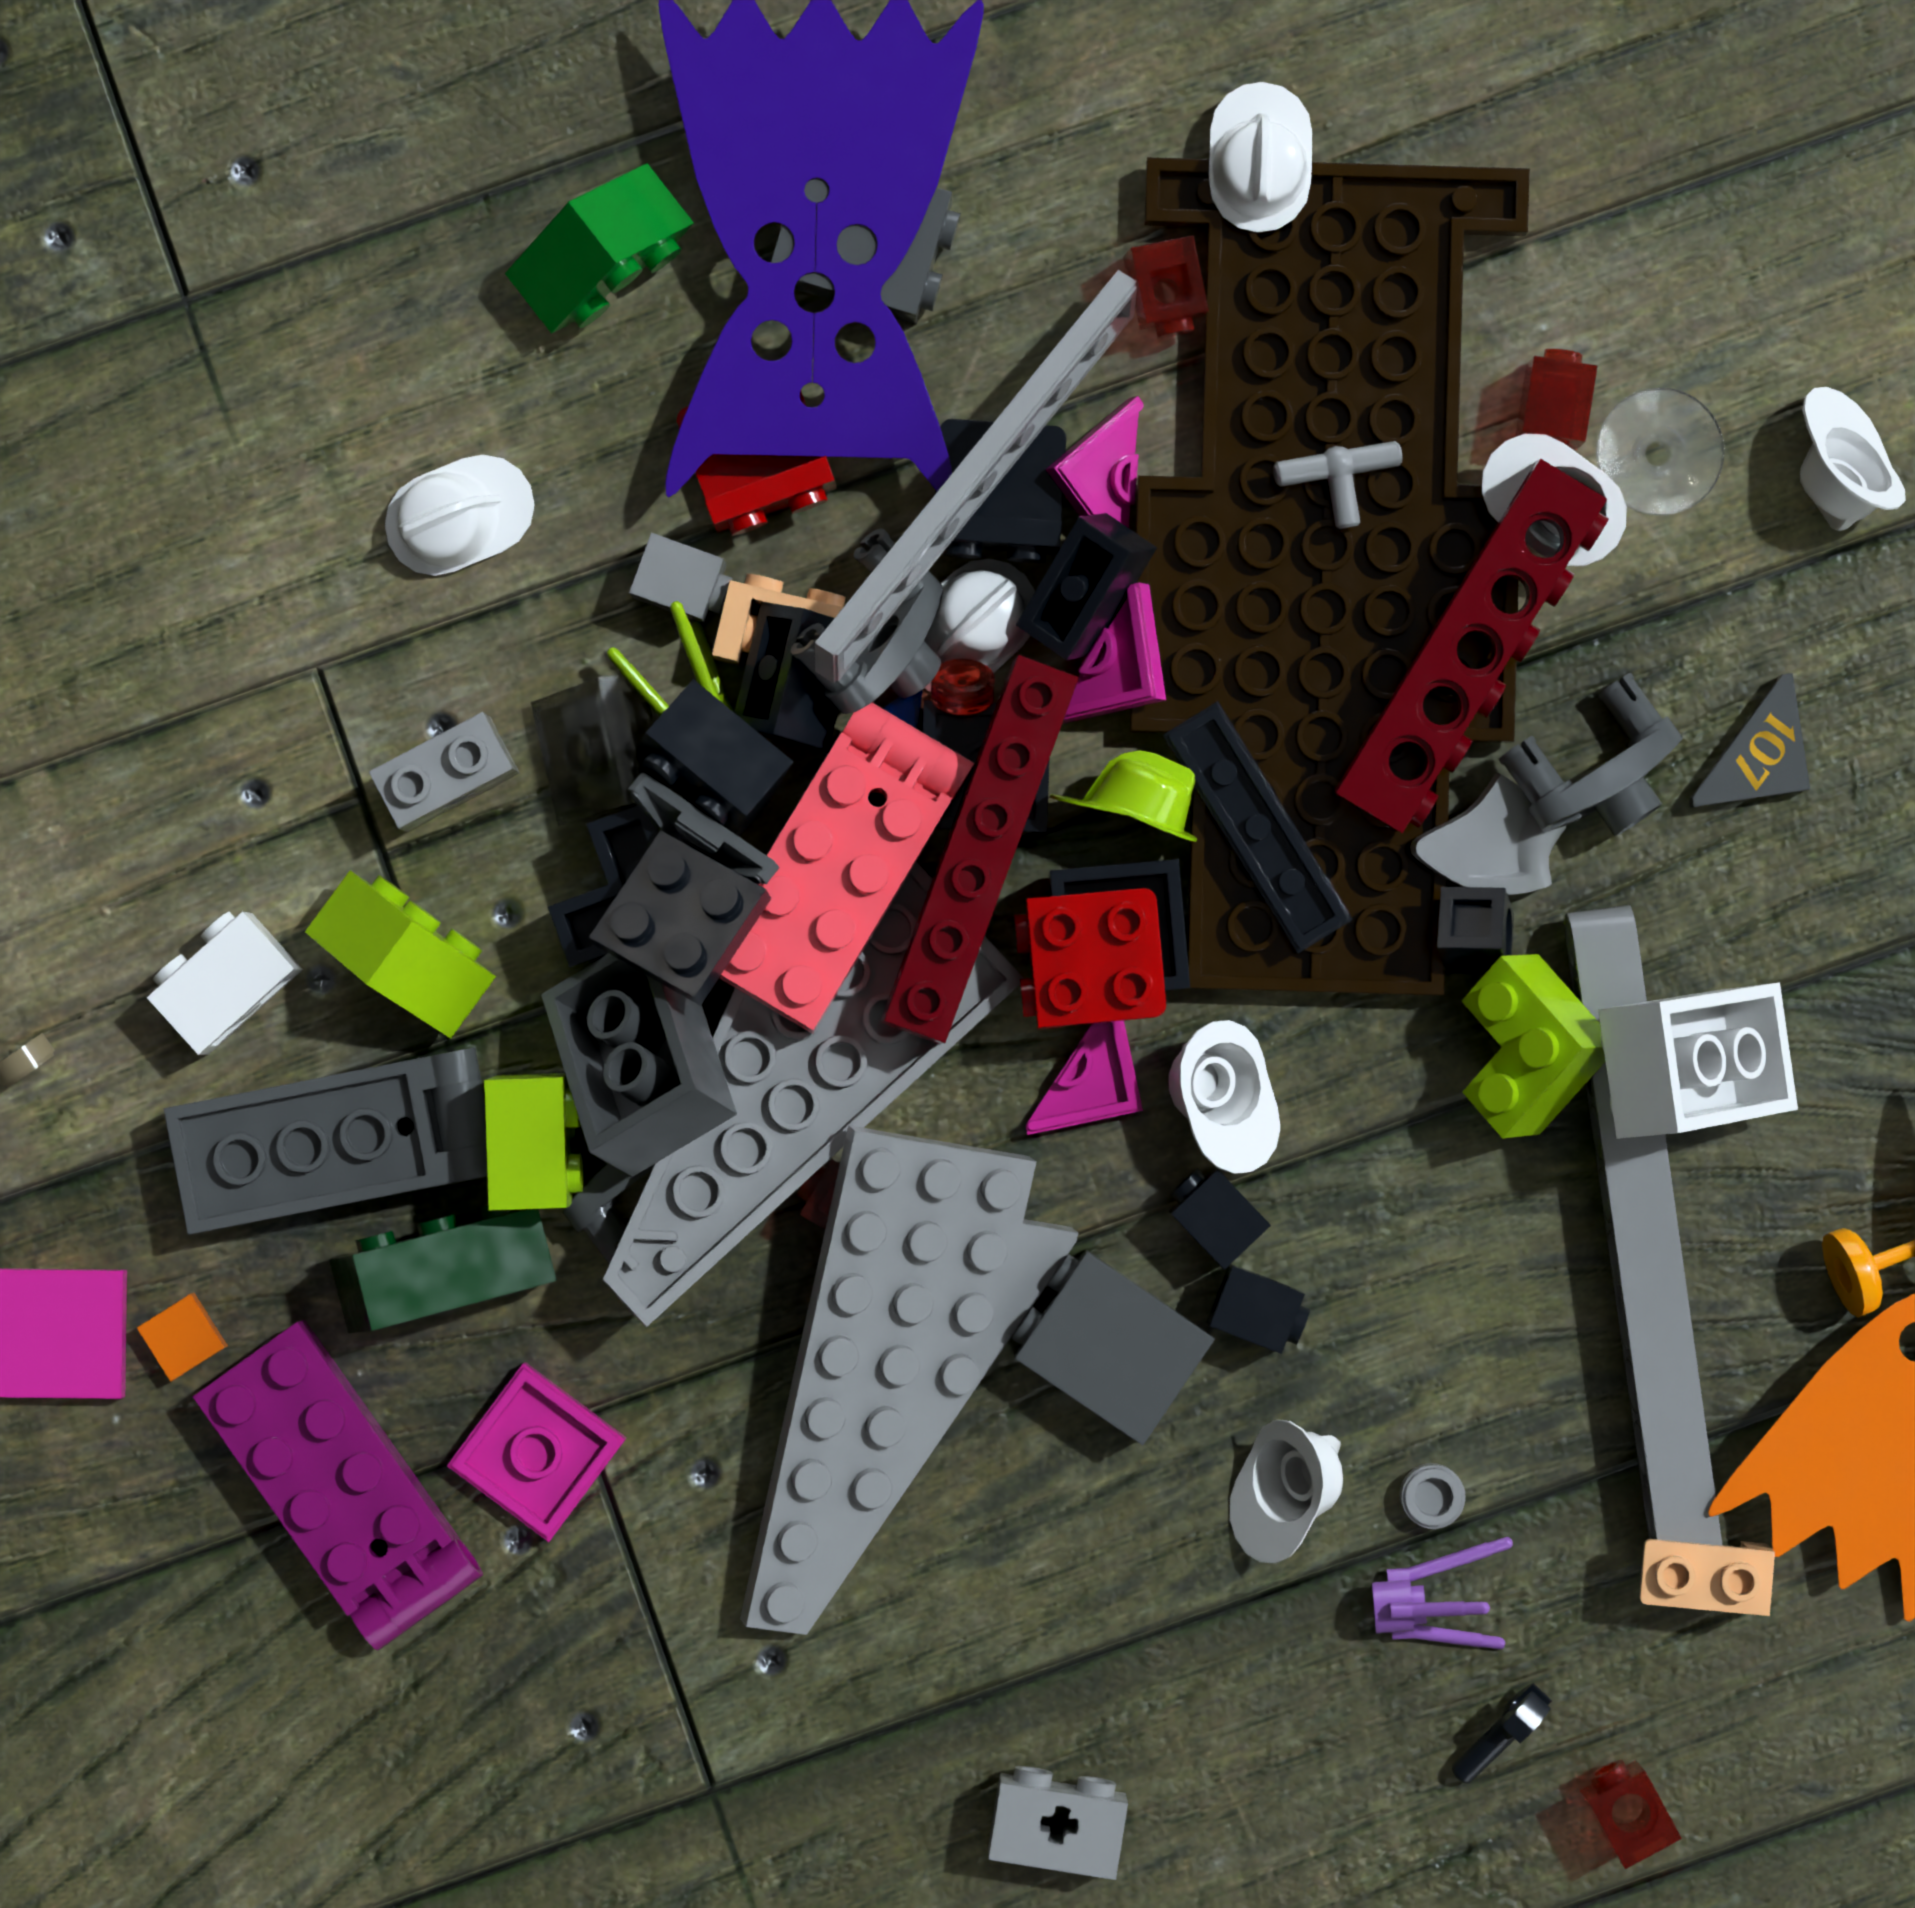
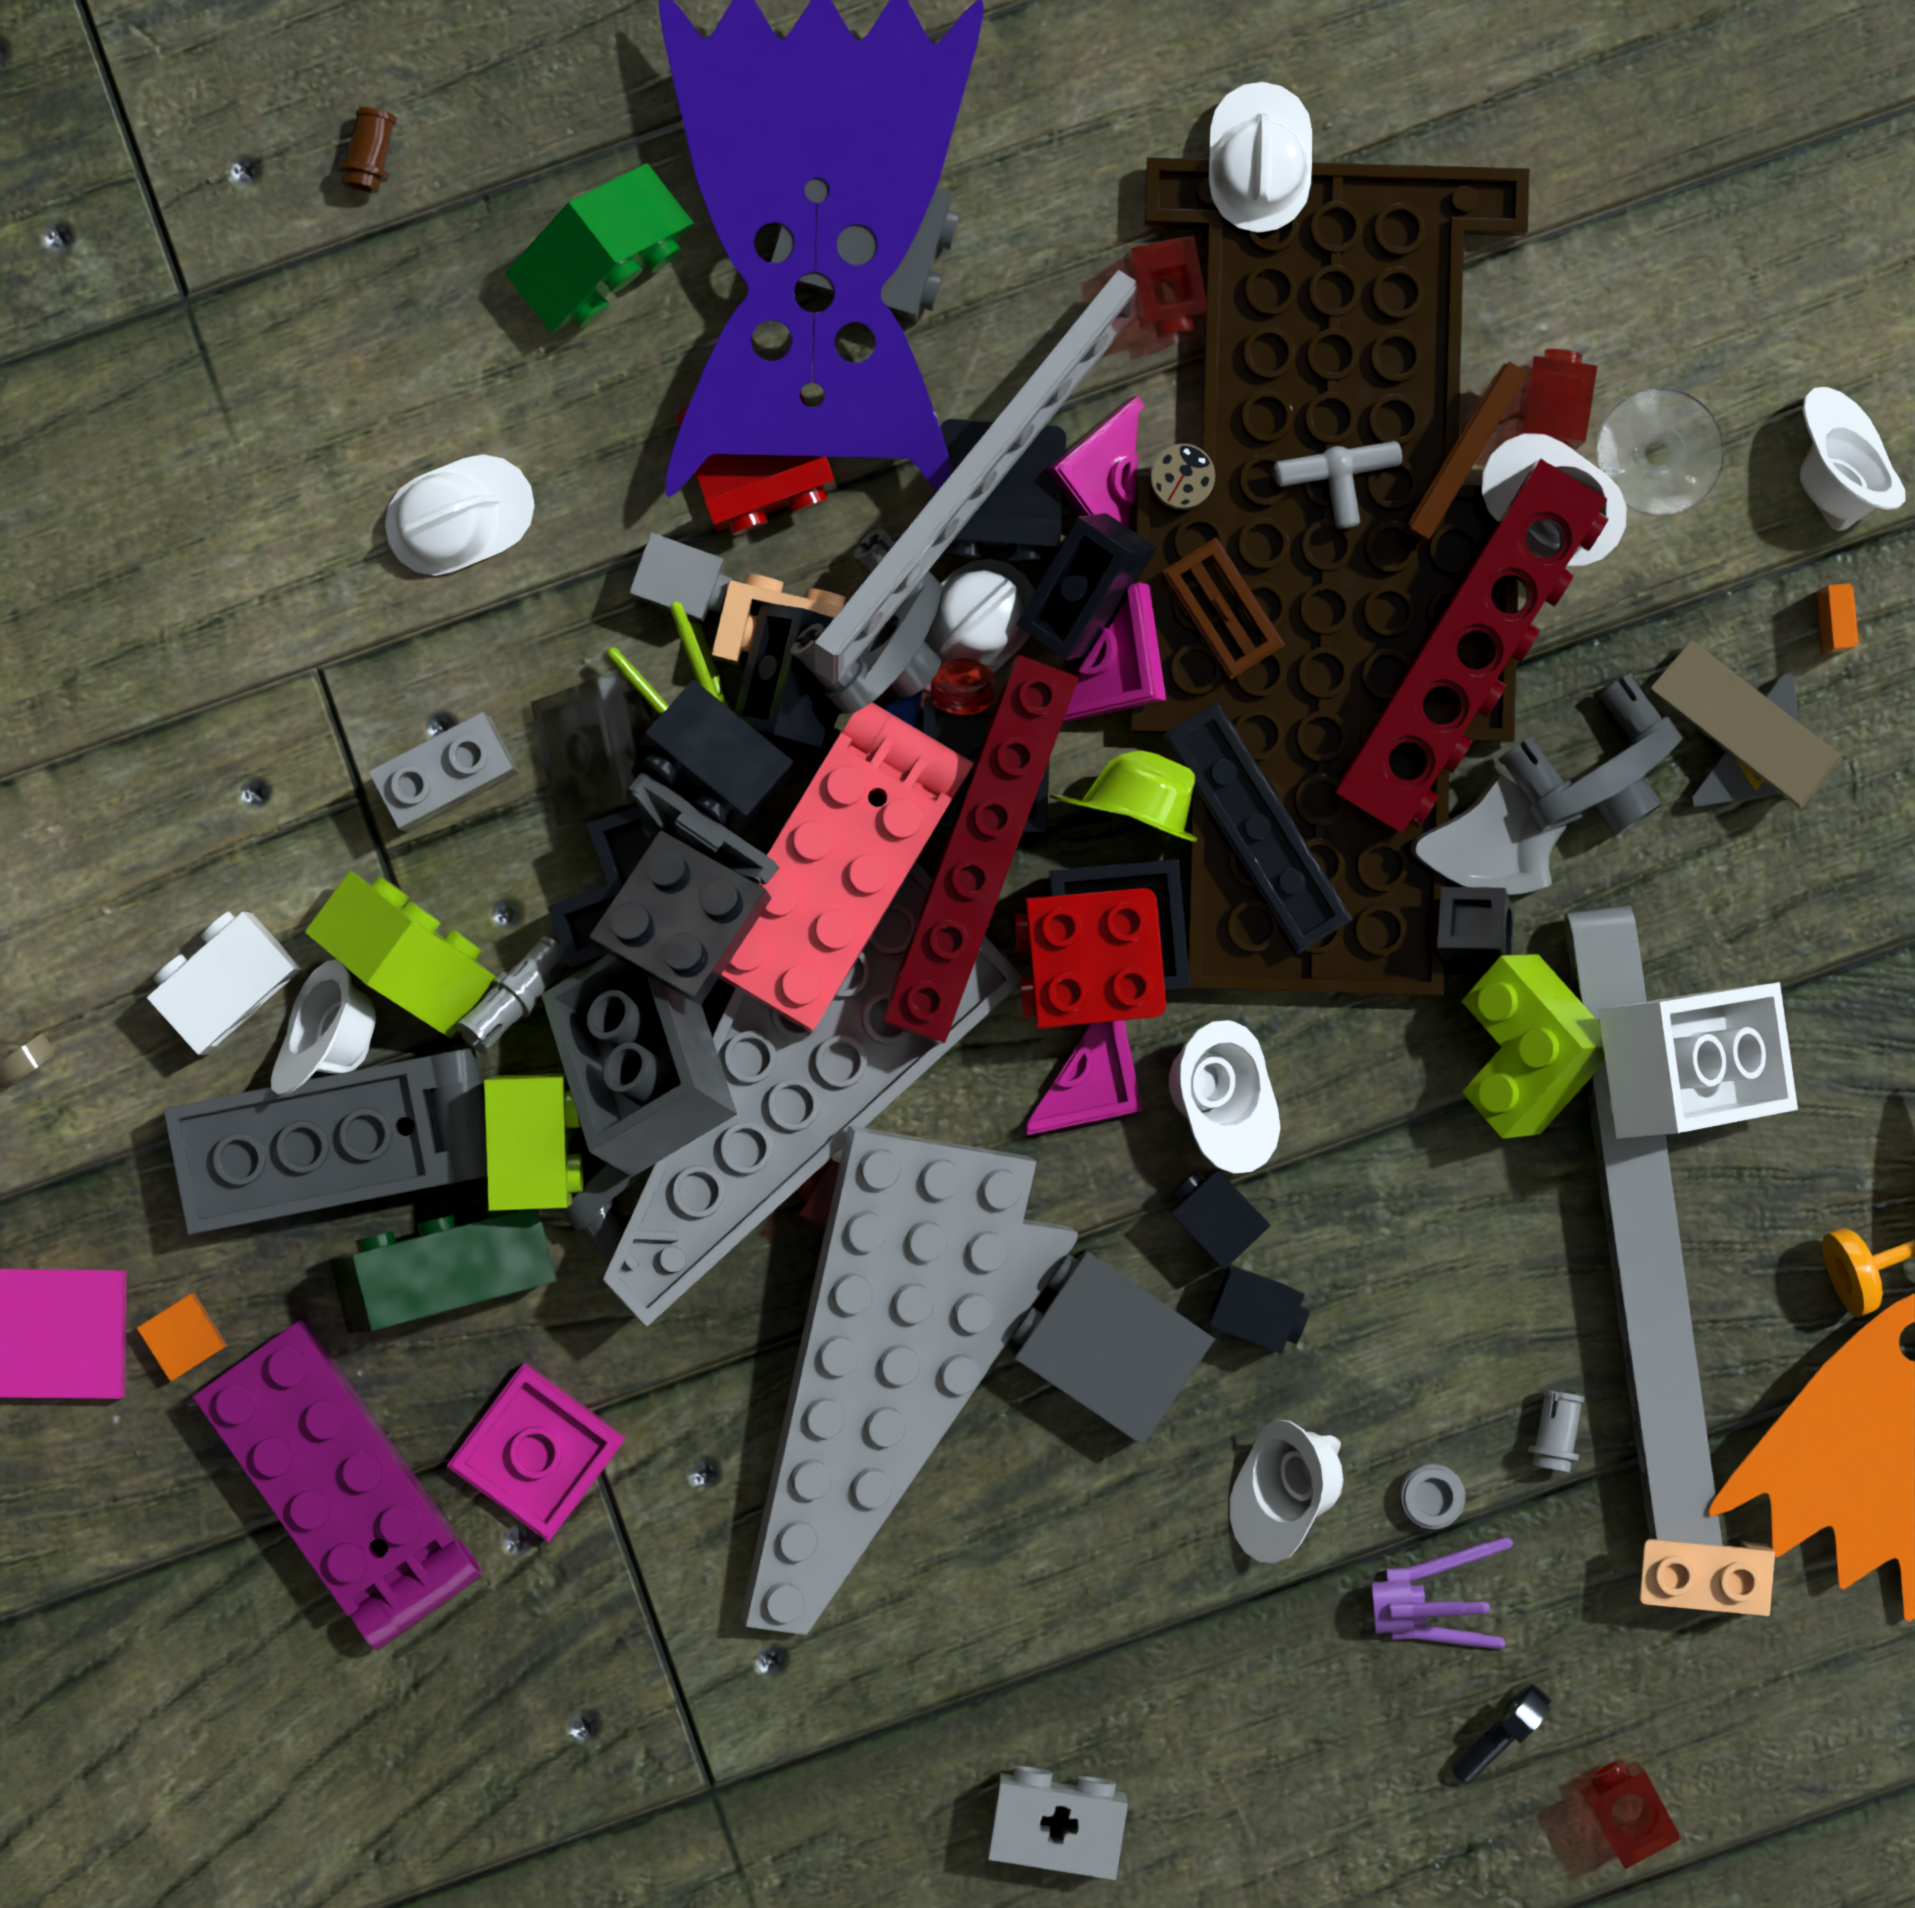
(326, 1029): none -> white piece
(368, 150): none -> reddish brown pin
(513, 995): none -> light grey pin
(1182, 476): none -> dark tan tile
(1251, 654): none -> reddish brown tile
(1464, 453): none -> reddish brown tile
(1557, 1431): none -> light grey pin
(1746, 724): none -> dark tan tile
(1837, 618): none -> orange tile

